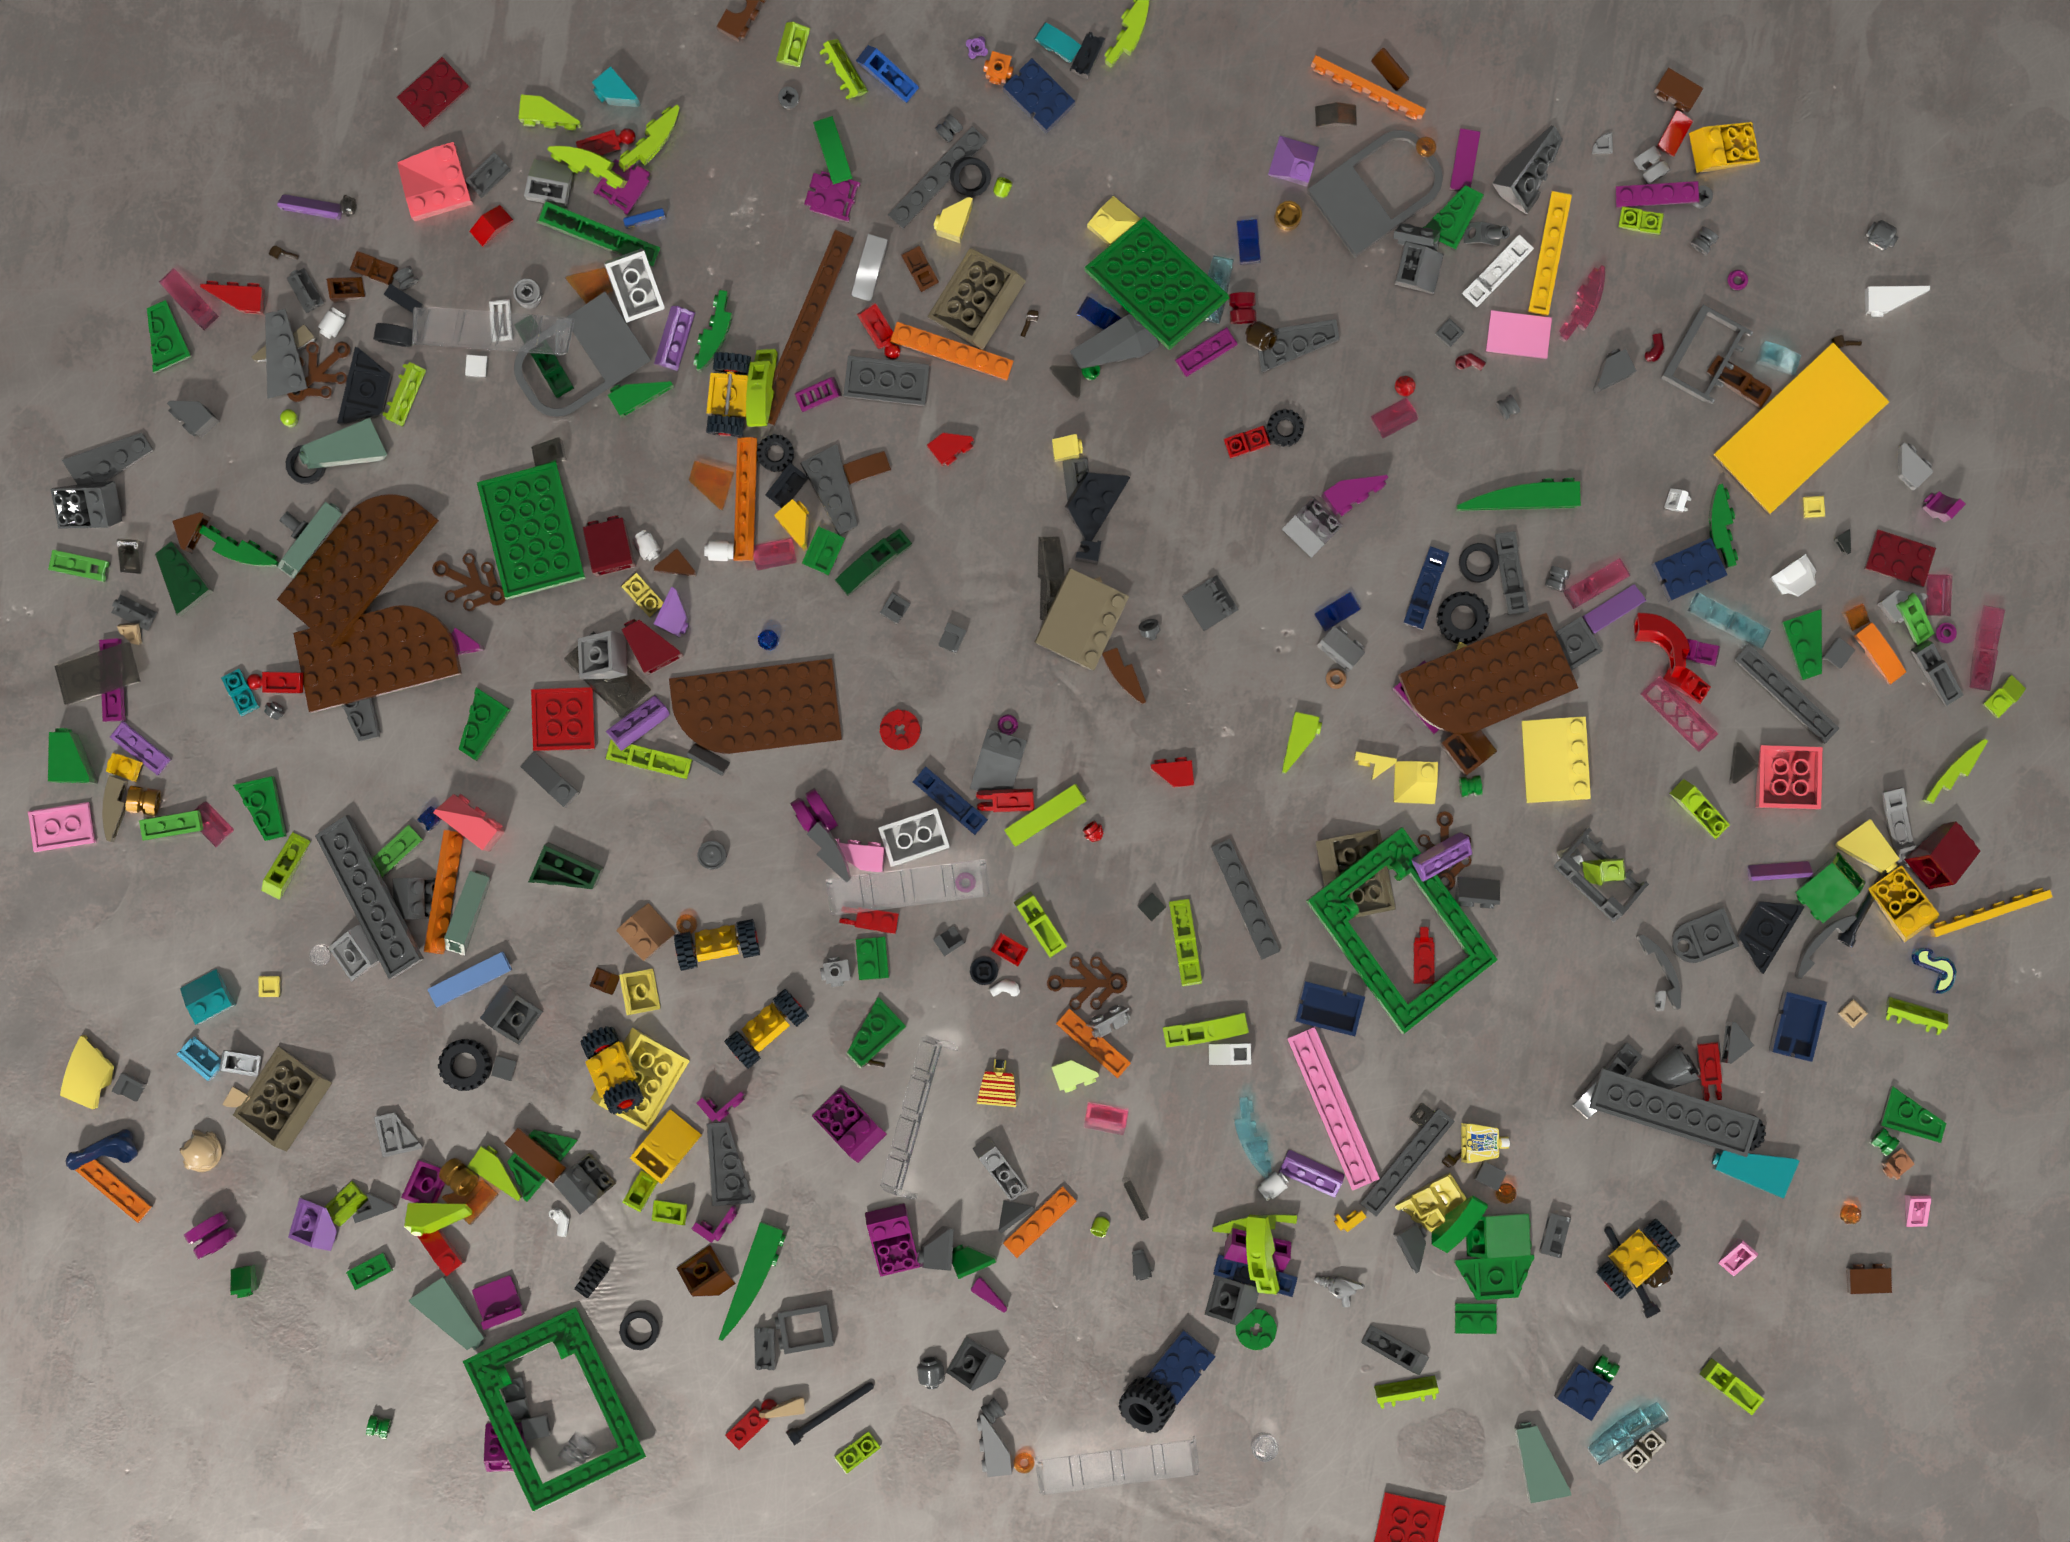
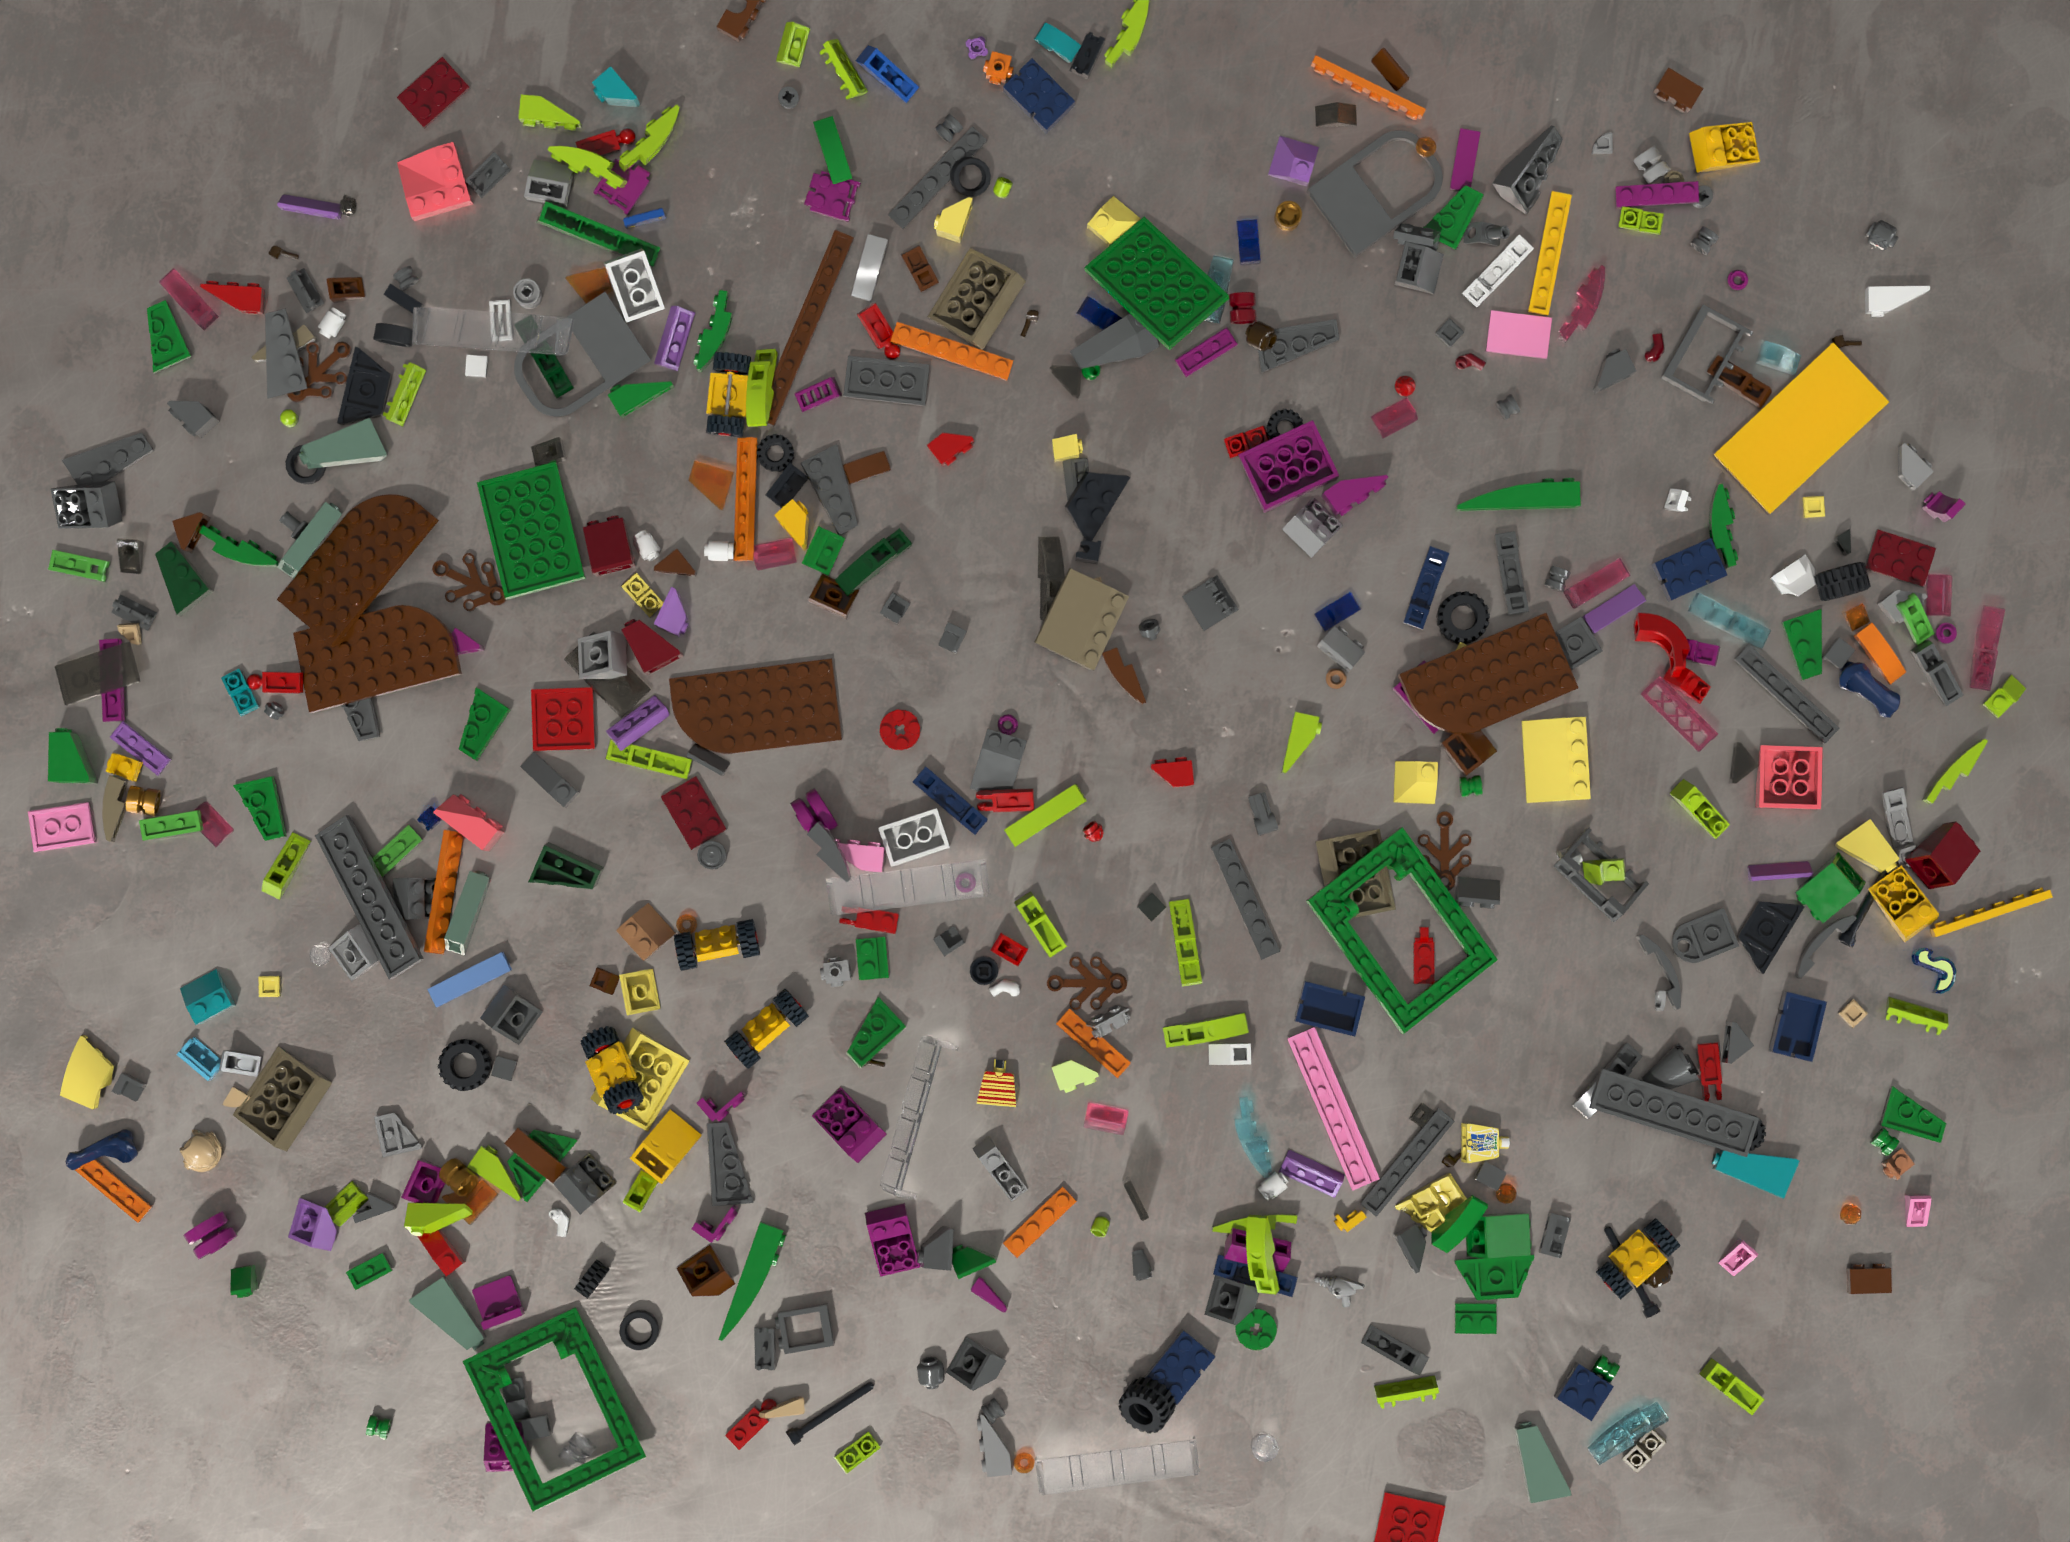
(373, 268): reddish brown slope -> none
(490, 225): red slope -> none
(669, 1212): lime slope -> none
(693, 813): none -> dark red plate
(767, 636): clear blue wheel -> none
(831, 597): none -> reddish brown slope
(1012, 1213): dark grey slope -> none
(1263, 817): none -> dark grey piece
(1288, 466): none -> magenta slope
(1380, 762): light yellow slope -> none
(1442, 856): medium lavender slope -> none
(1478, 547): black tyre -> none
(1673, 177): none -> dark tan plate
(1674, 133): red slope -> none
(1842, 581): none -> black tyre
(1858, 678): none -> dark blue hair

